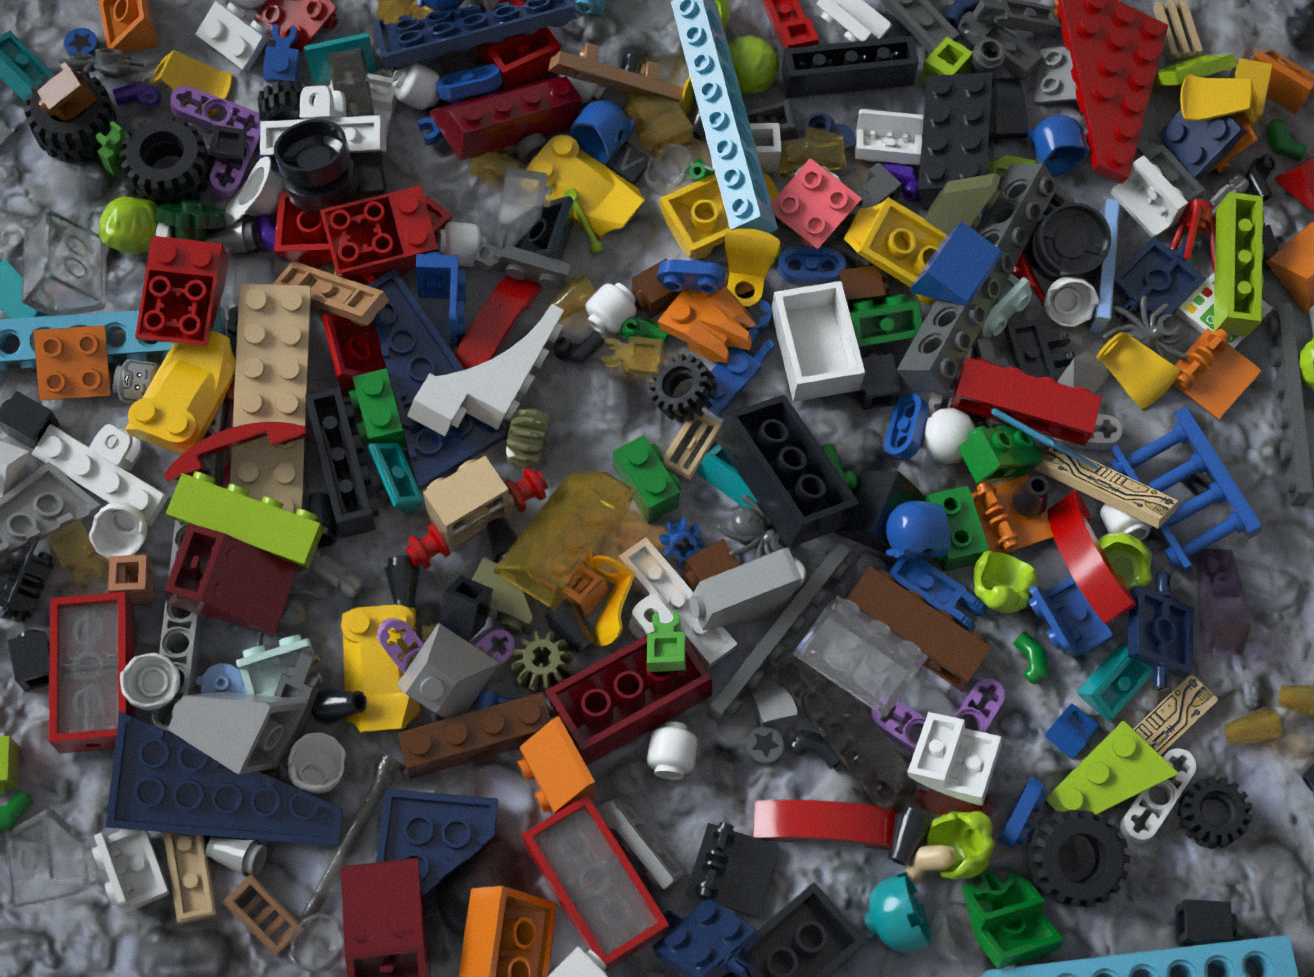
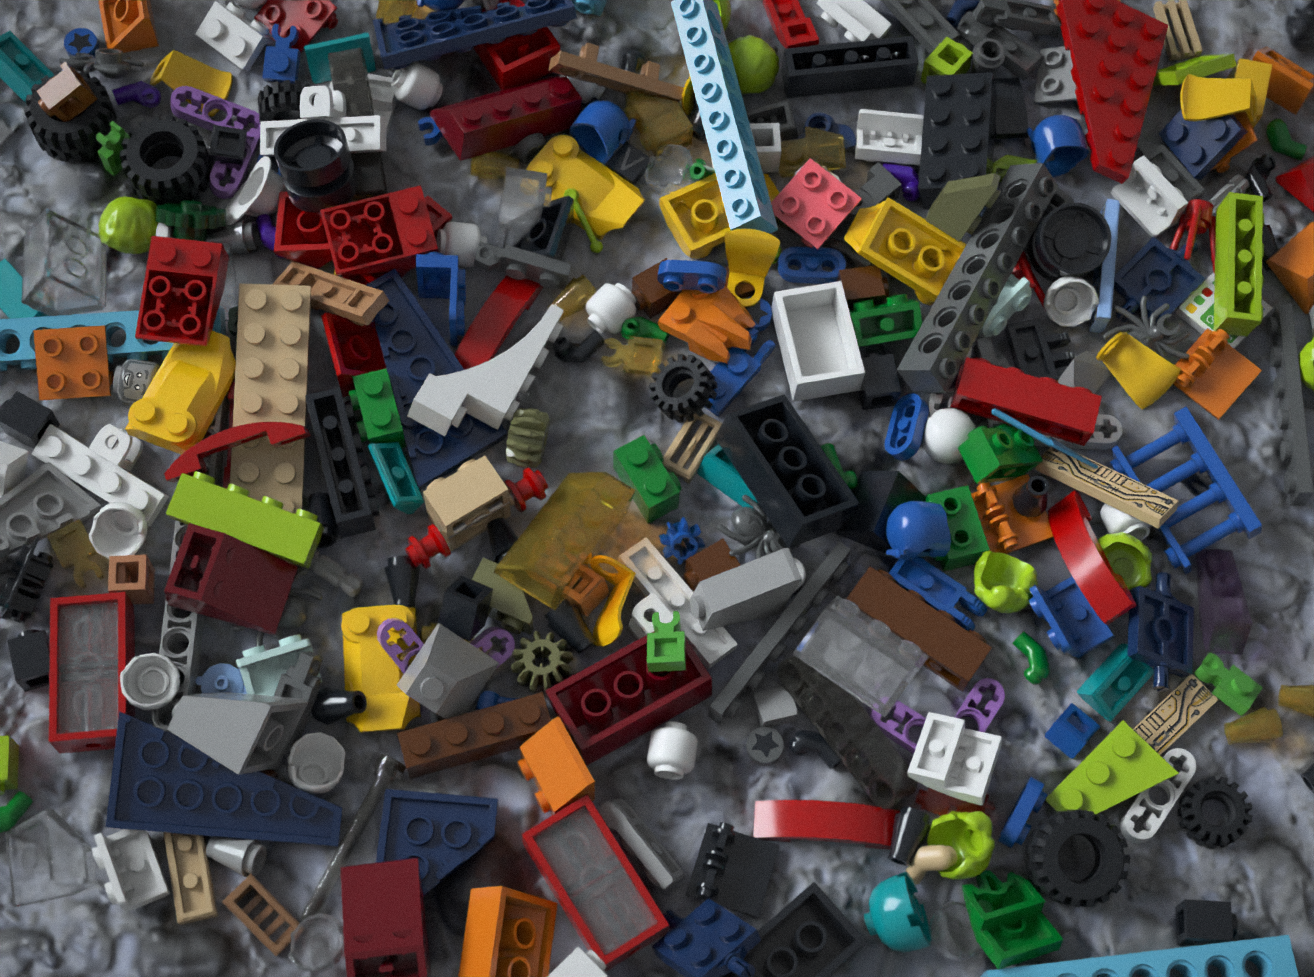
(469, 82): blue plate -> none
(958, 267): blue slope -> none
(1231, 684): none -> bright green plate

